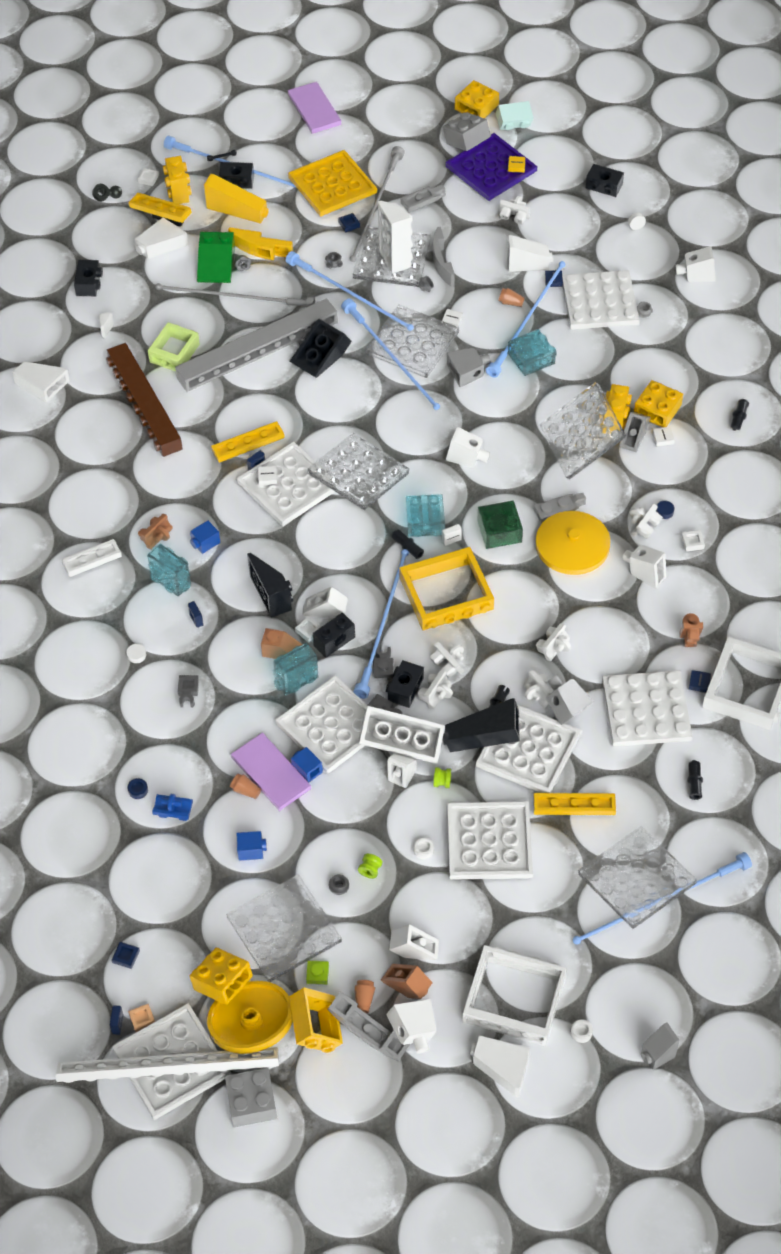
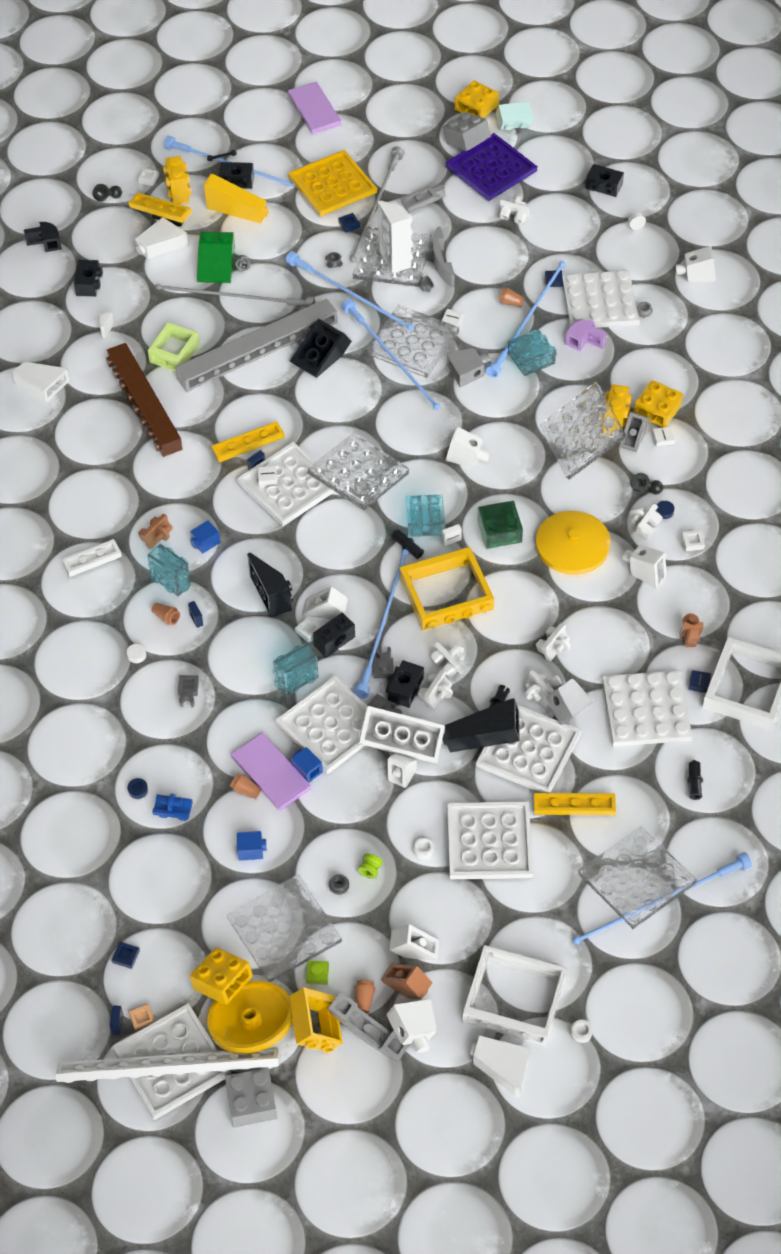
(45, 234): none -> black brick
(166, 613): none -> nougat cone
(259, 246): yellow slope -> none
(277, 643): nougat slope -> none
(442, 777): lime wheel -> none
(516, 164): yellow tile -> none
(527, 255): white slope -> none
(559, 504): light grey hinge -> none
(585, 332): none -> lavender brick
(654, 487): none -> pearl dark grey plate
(660, 1047): light grey slope -> none
(739, 414): black axle -> none

